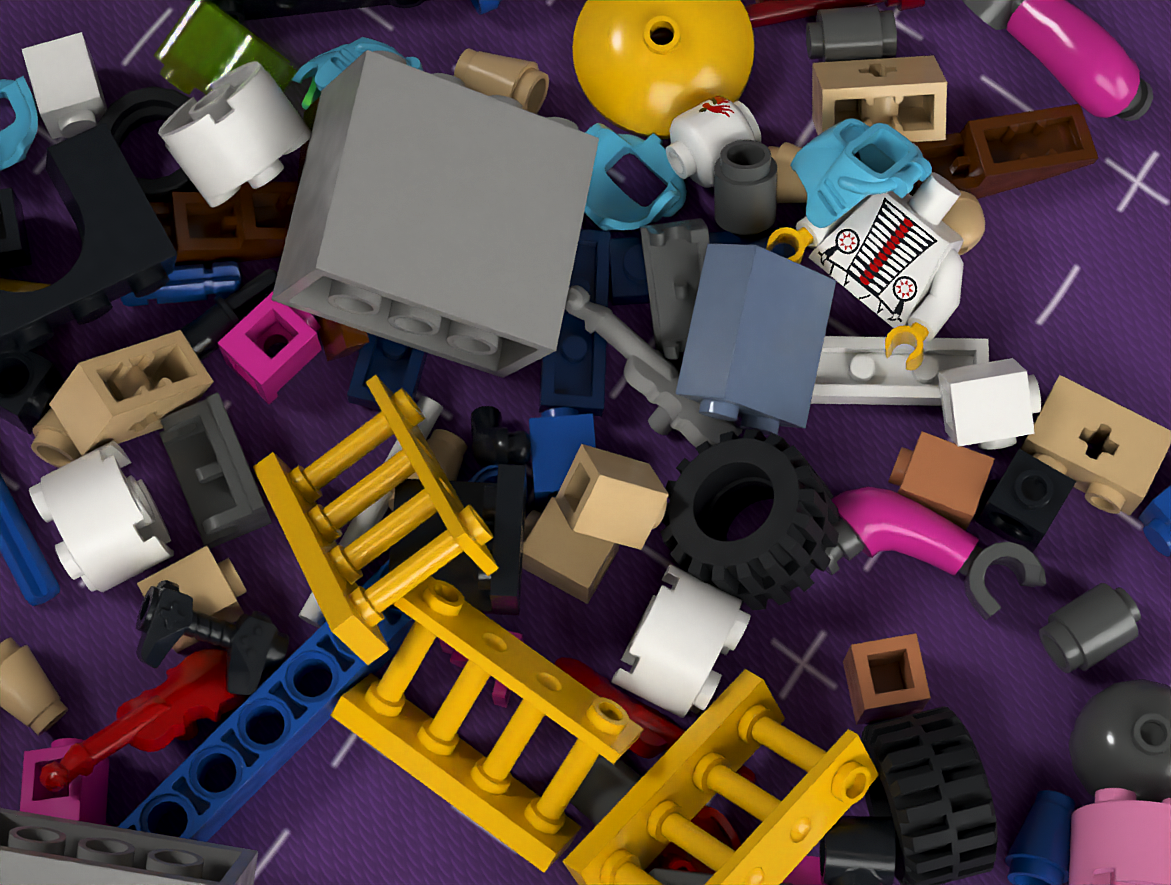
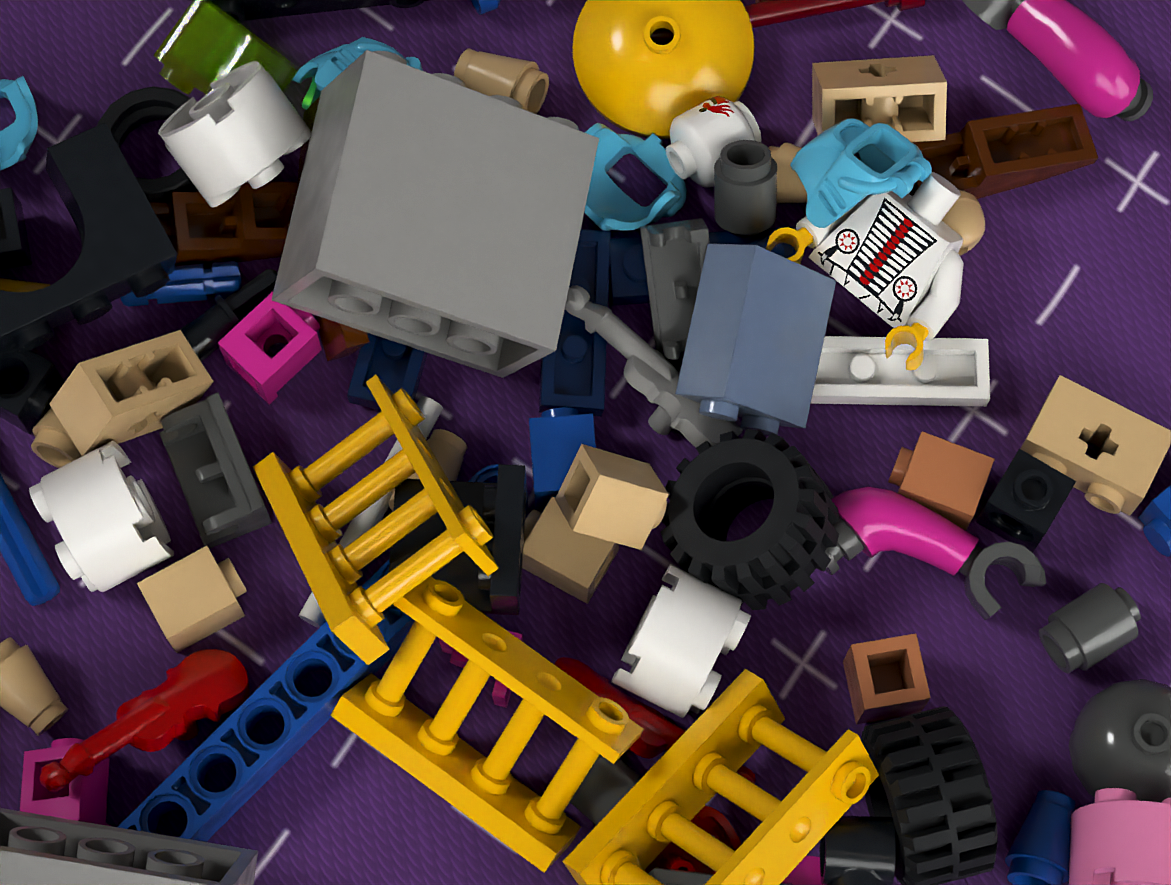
(65, 85): white brick -> none
(250, 642): black piece -> none
(493, 442): black arm -> none
(852, 34): dark grey brick -> none
(989, 403): white brick -> none

